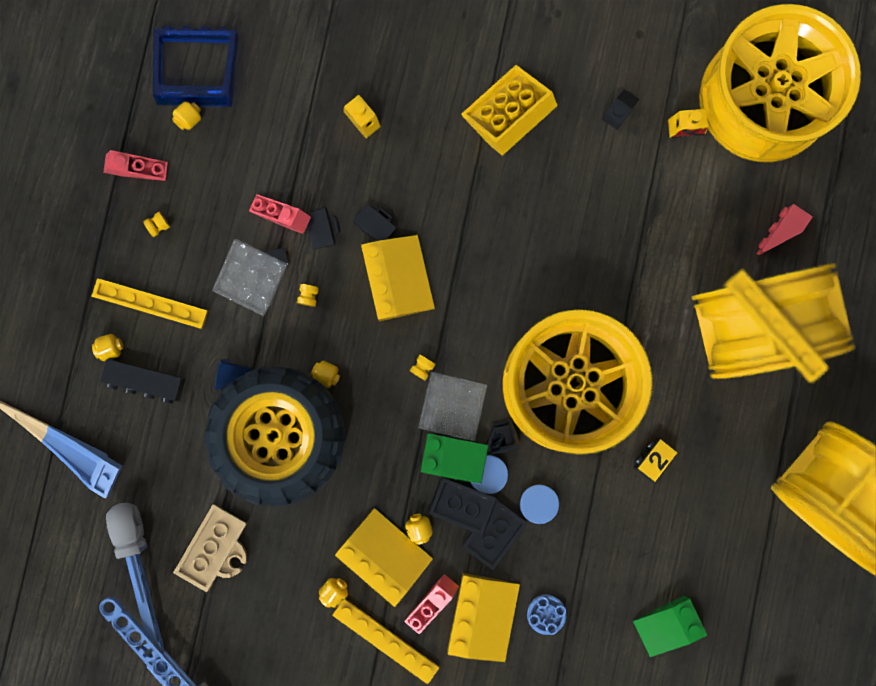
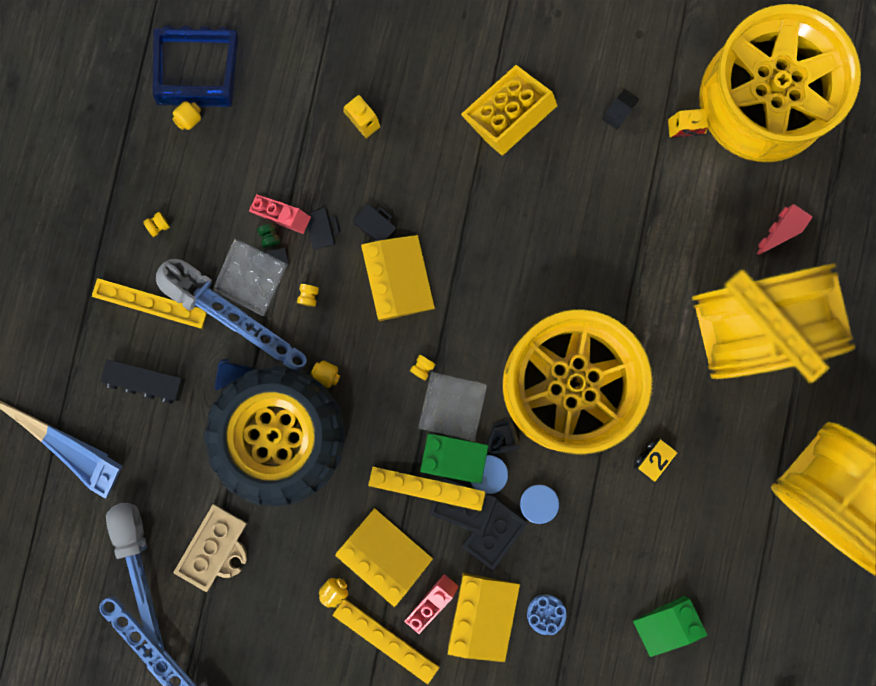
(107, 347): yellow head -> none
(134, 166): coral slope -> none
(176, 278): none -> piece
(268, 235): none -> dark green wheel
(419, 529): yellow head -> none
(427, 489): none -> yellow plate

